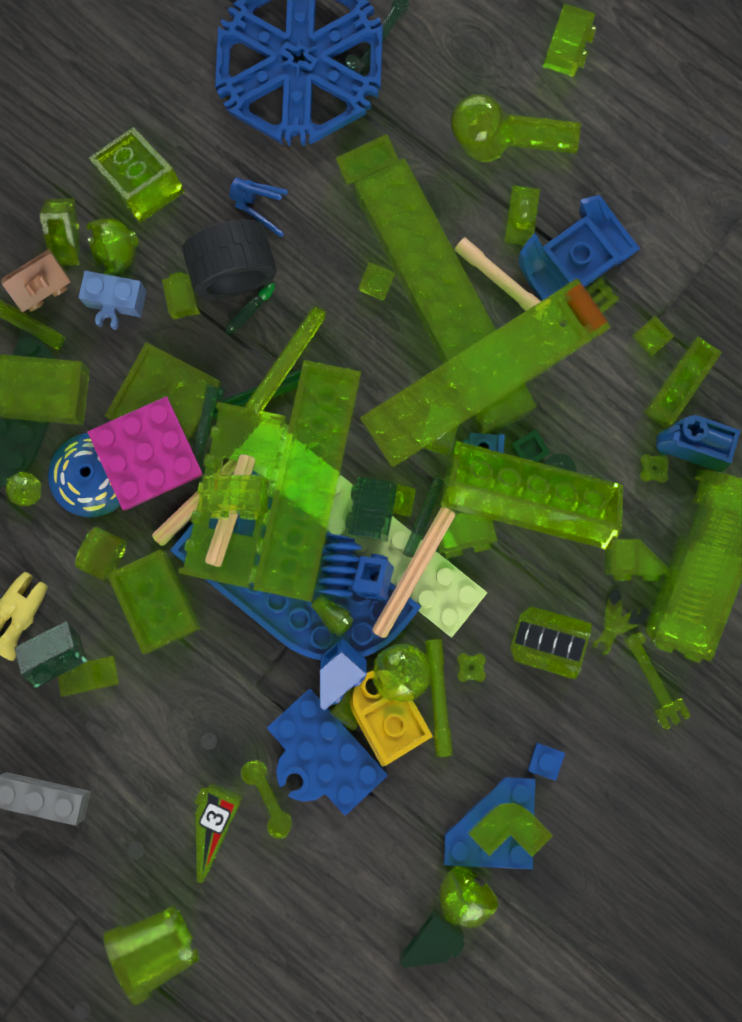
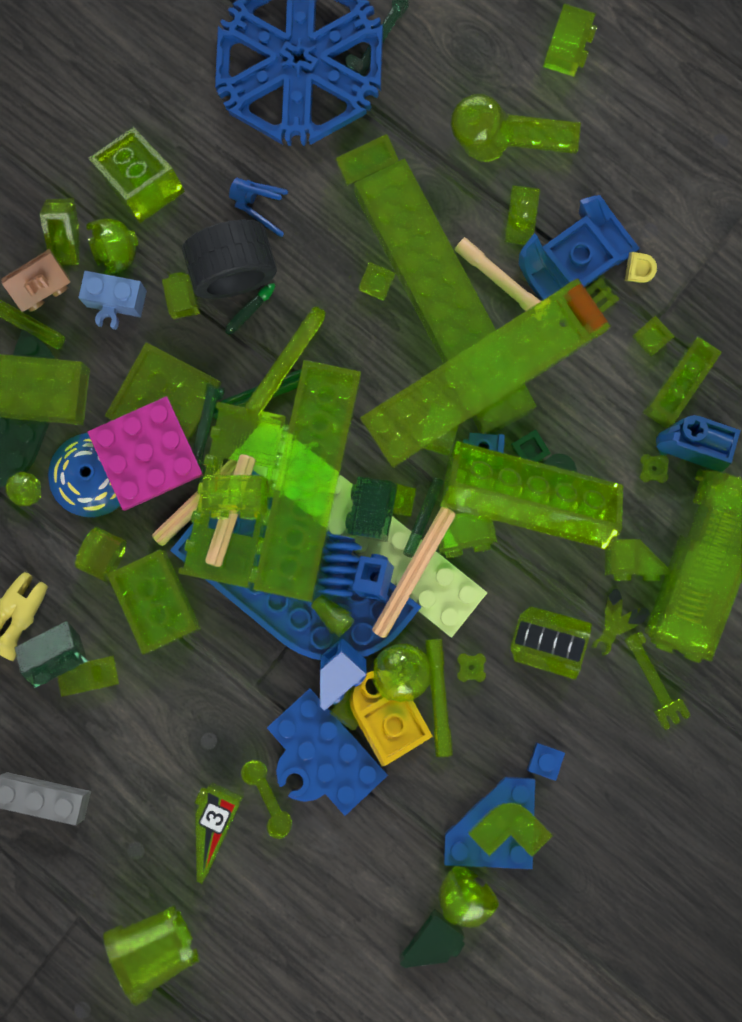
(640, 268): none -> light yellow tile

